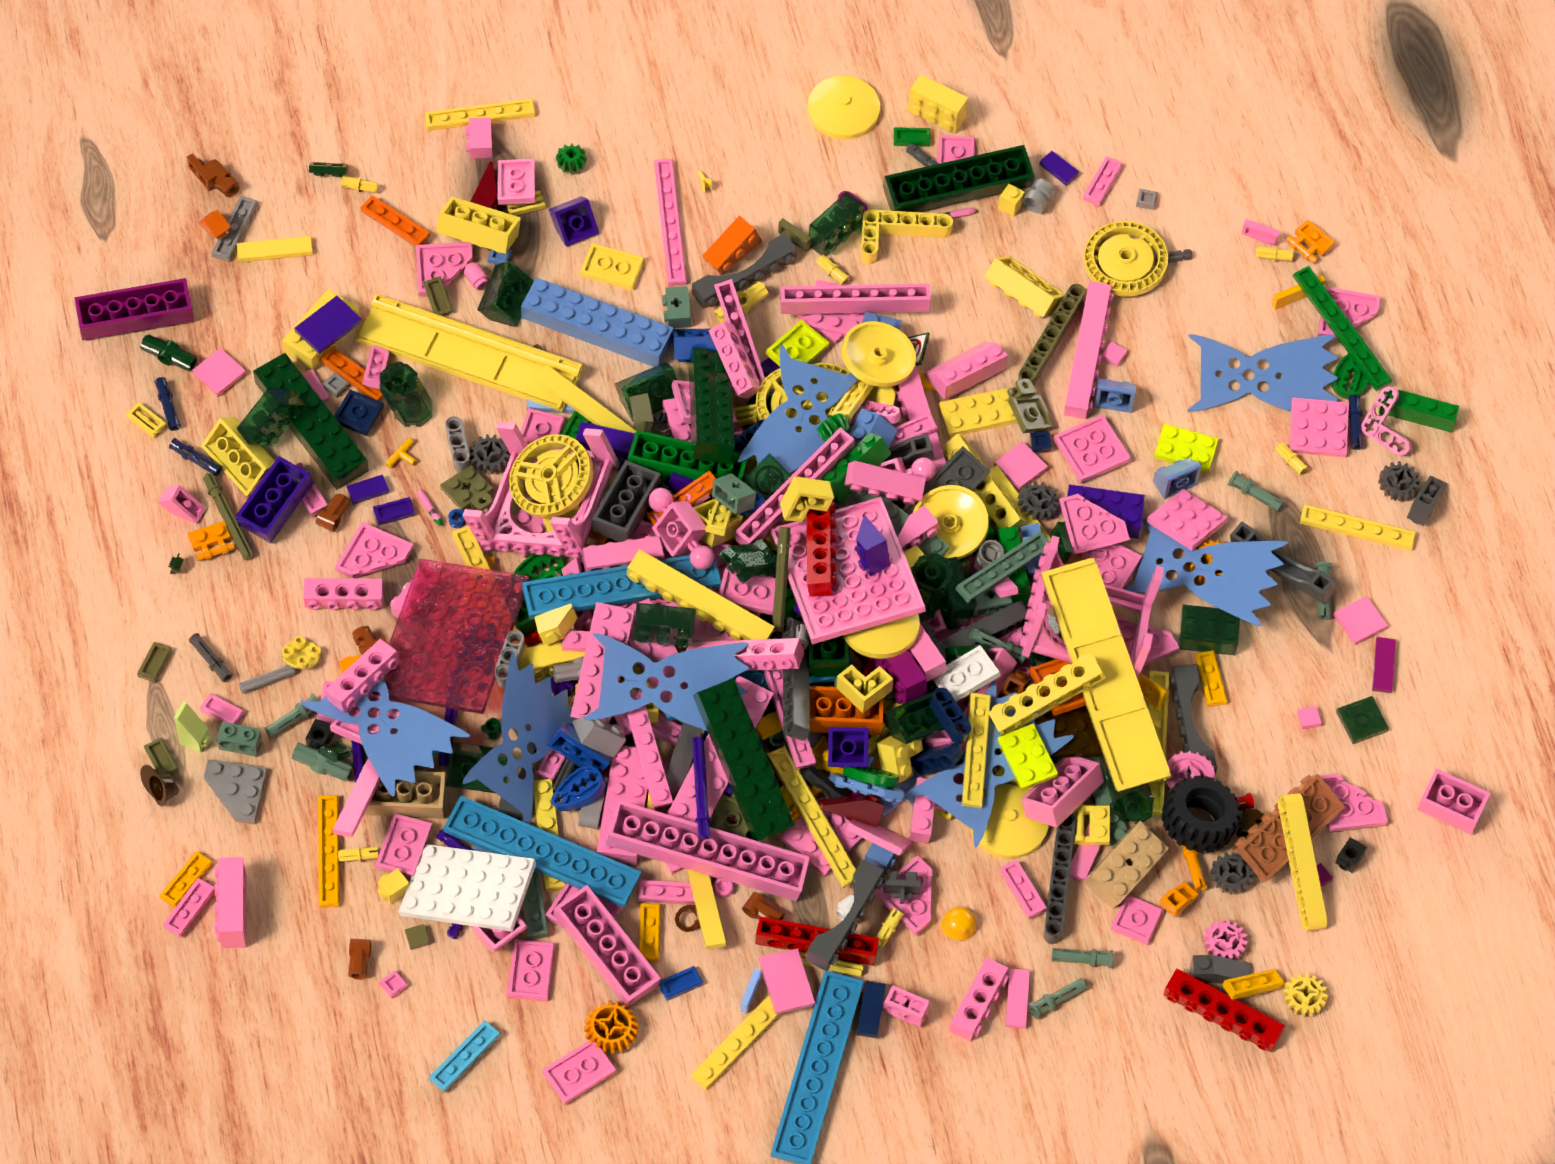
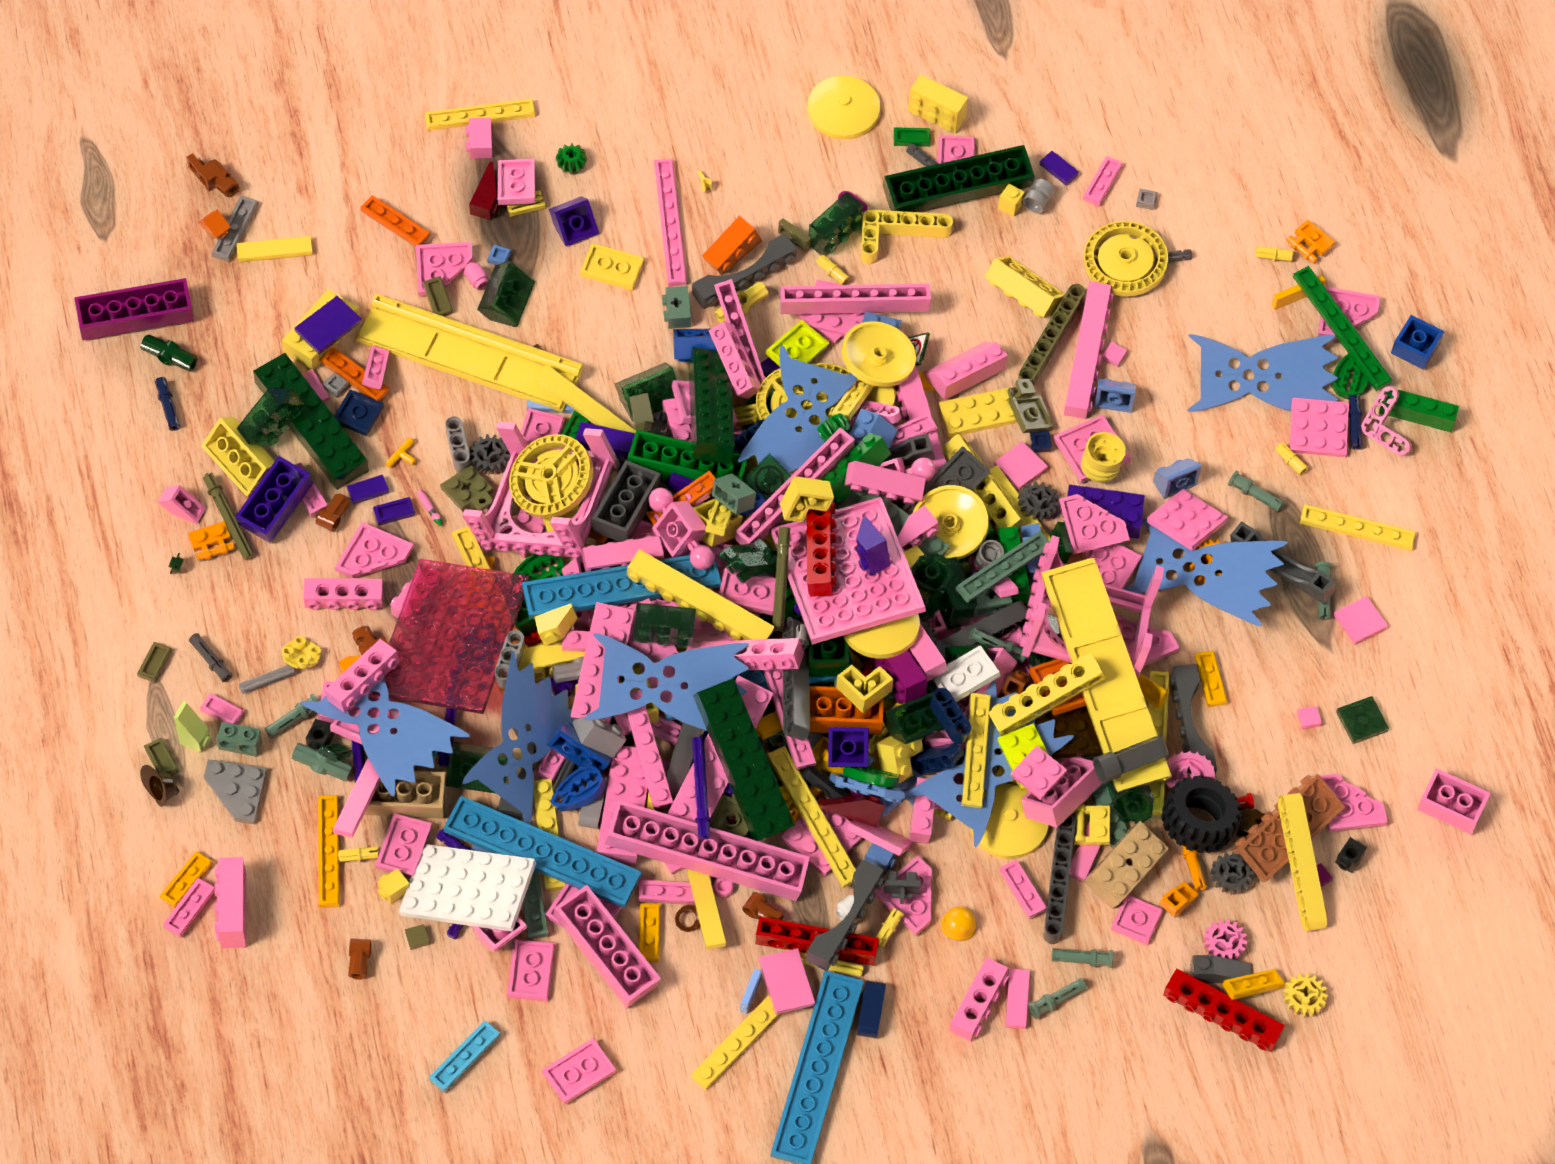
(157, 429): light yellow tile -> none
(177, 446): dark blue pin -> none
(219, 372): bright pink tile -> none
(323, 168): dark green plate -> none
(358, 184): light yellow axle -> none
(393, 984): bright pink tile -> none
(406, 394): clear green brick -> none
(456, 524): blue bush -> none
(478, 225): light yellow brick -> none
(492, 722): dark green plate -> none
(597, 322): medium blue brick -> none
(603, 1024): light orange gear -> none
(680, 983): blue tile -> none
(906, 1006): bright pink brick -> none
(961, 212): bright pink piece -> none
(1038, 772): none -> bright pink plate
(1103, 457): none -> light yellow wheel
(1113, 765): none -> dark grey beam
(1183, 444): neon yellow plate -> none
(1208, 630): clear green brick -> none
(1260, 232): bright pink tile -> none
(1383, 665): magenta tile -> none
(1391, 475): dark grey gear -> none
(1417, 342): none -> blue brick
(1426, 500): dark grey slope -> none

